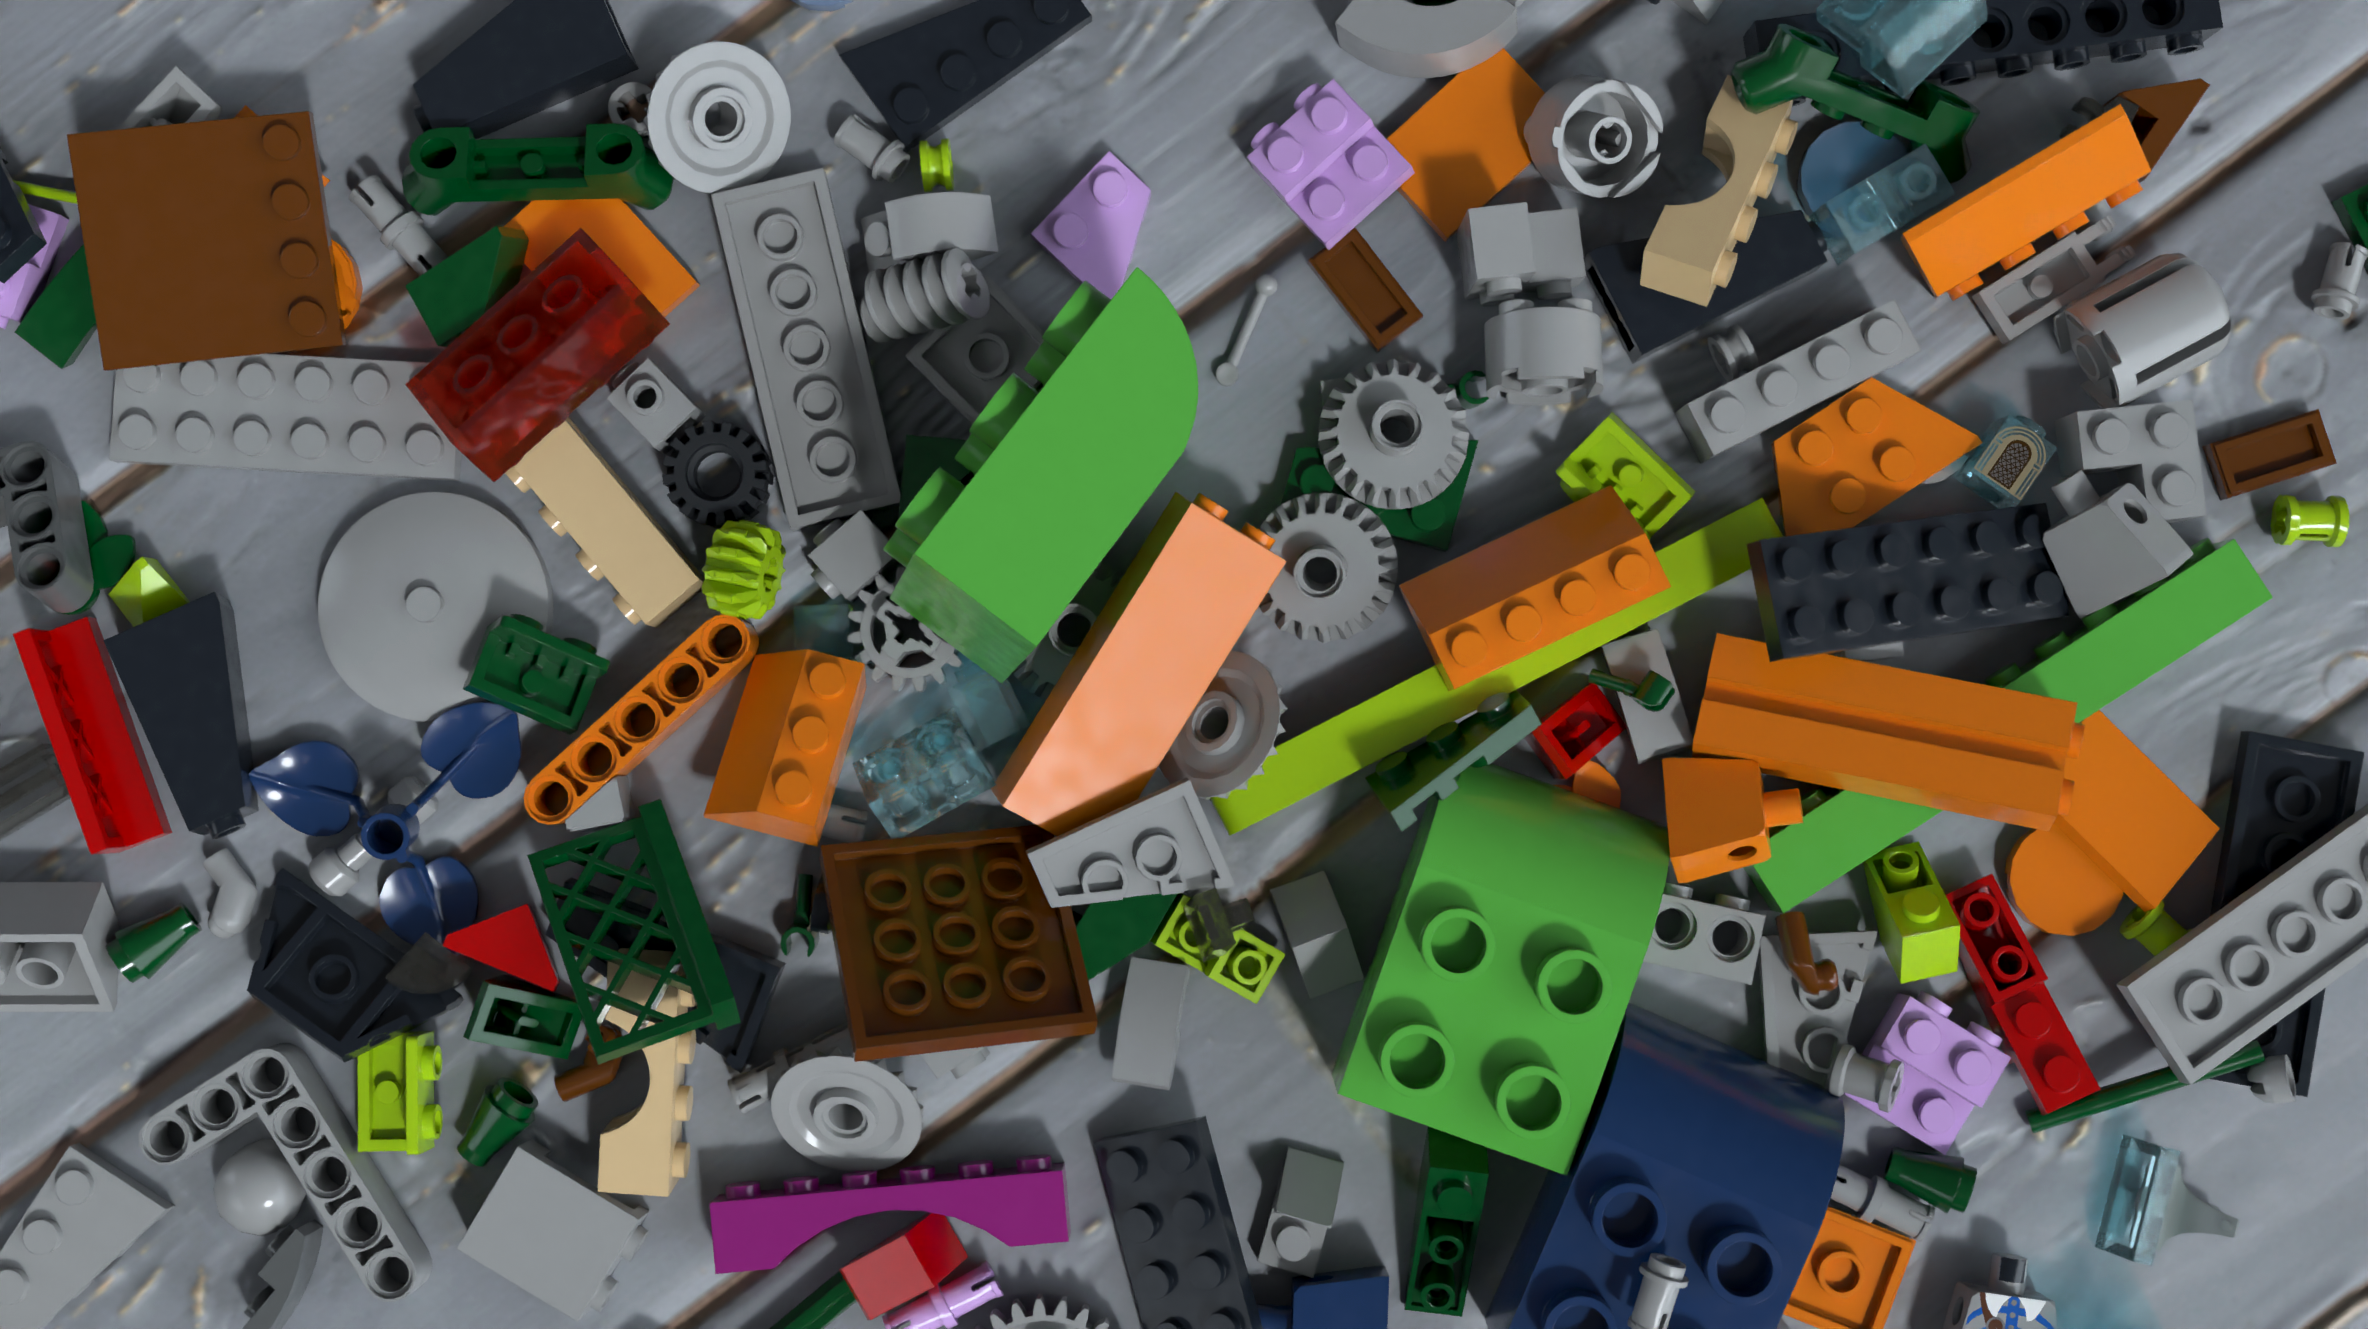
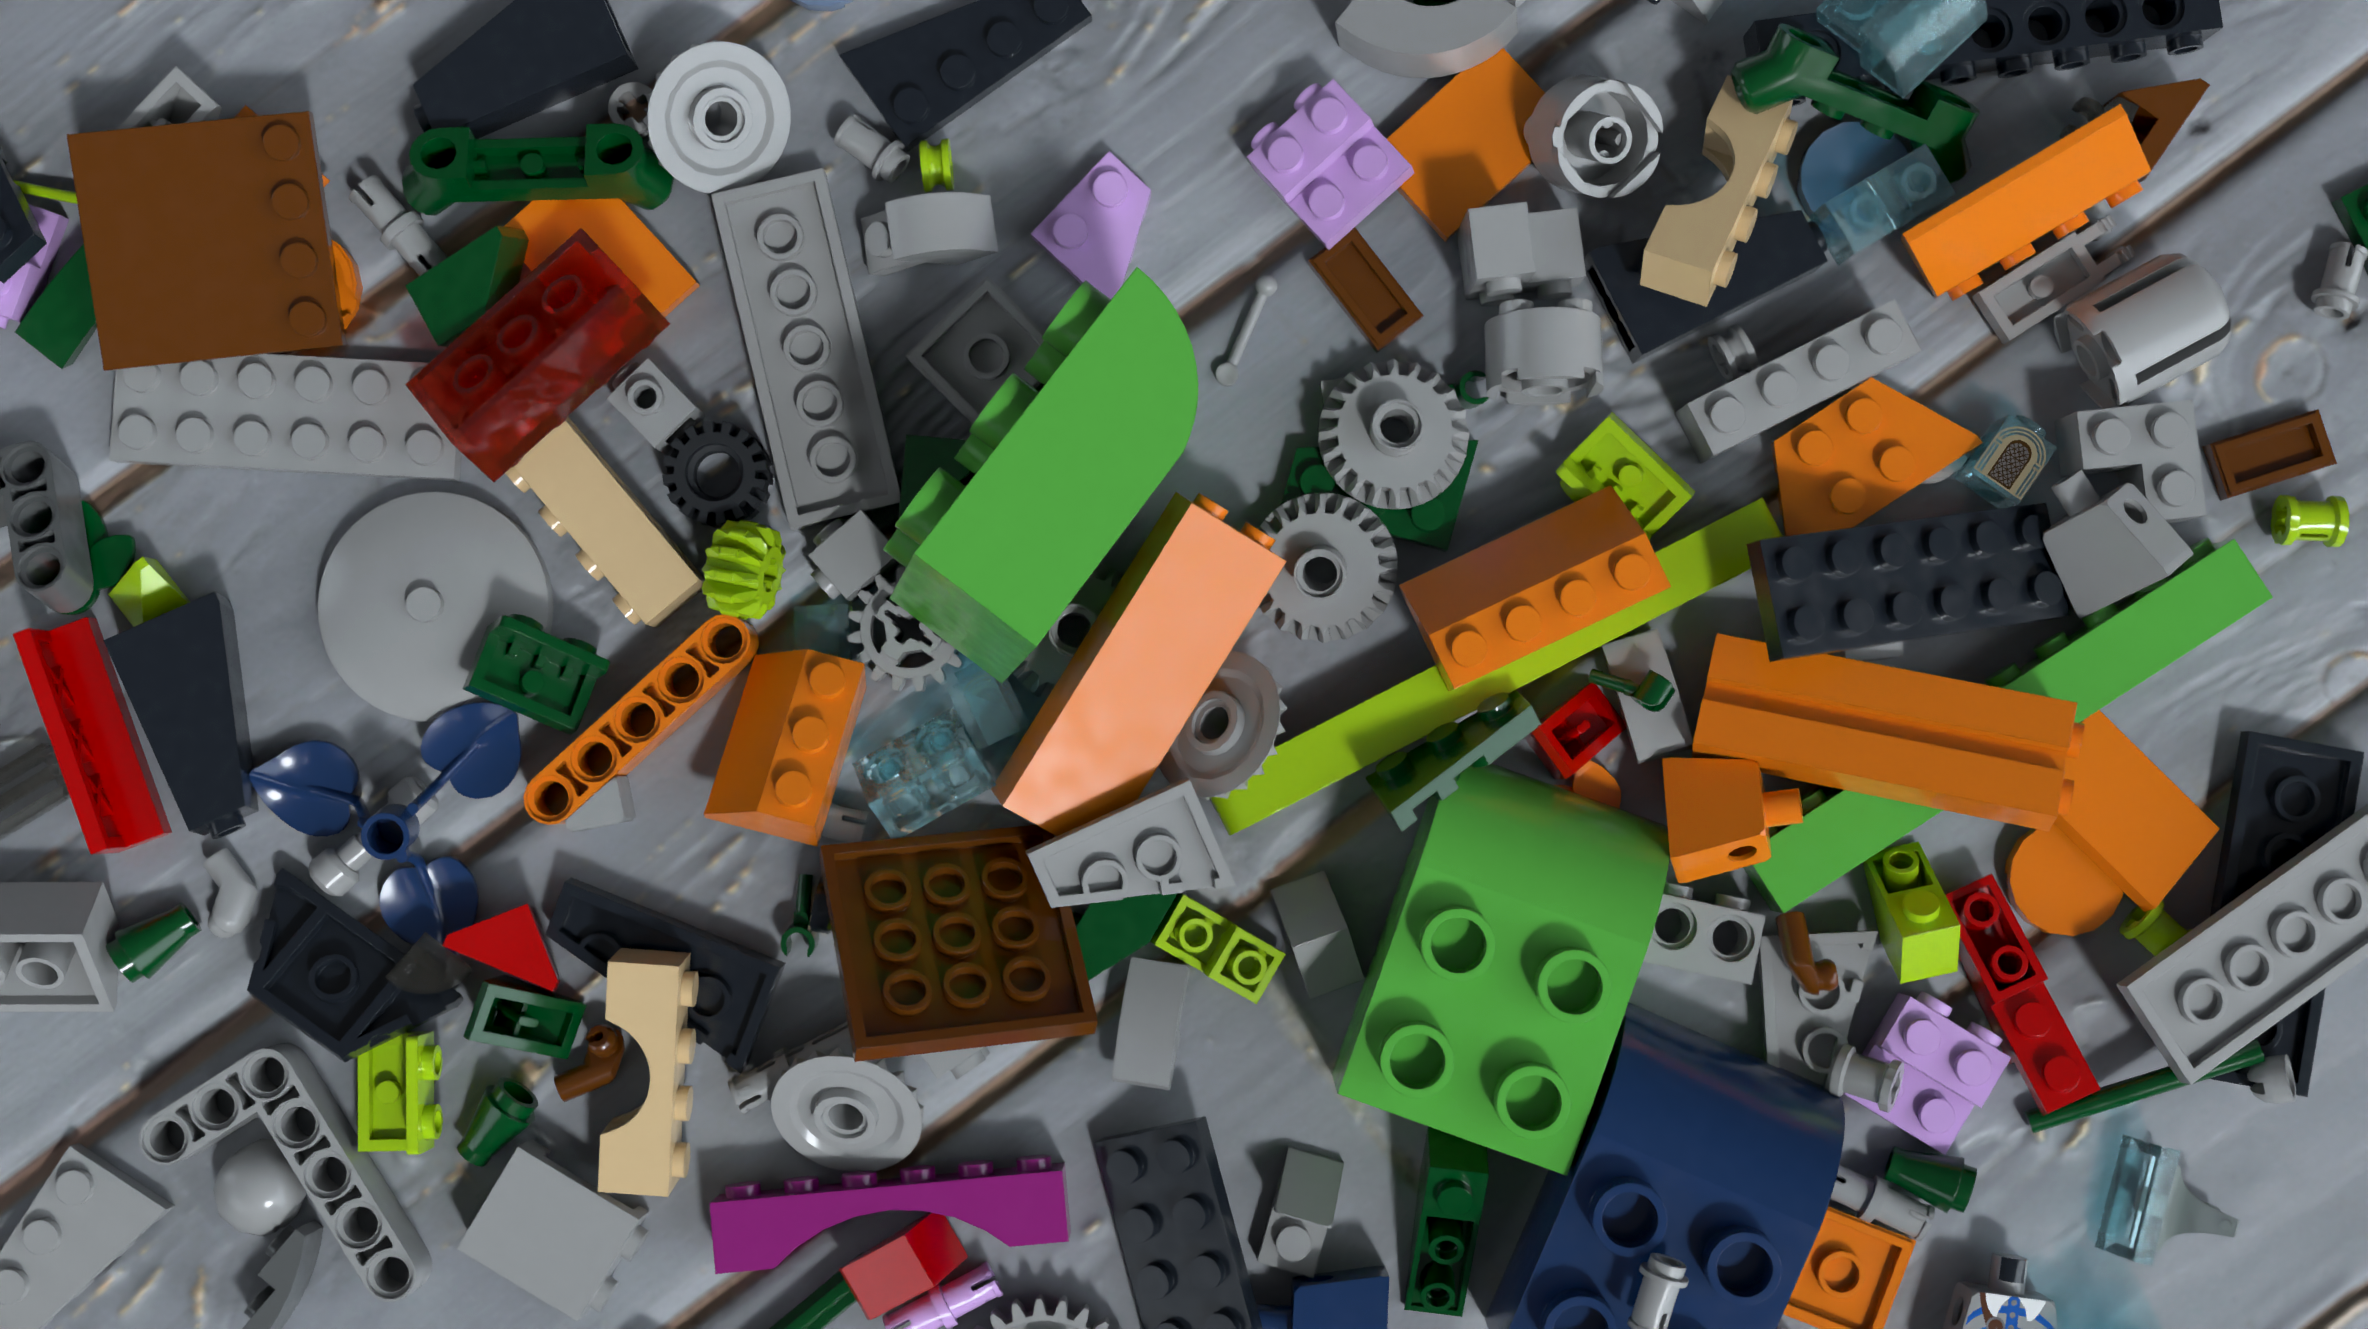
(685, 929): dark green fence -> none
(923, 296): light grey piece -> none
(1214, 923): clear smoke tile -> none

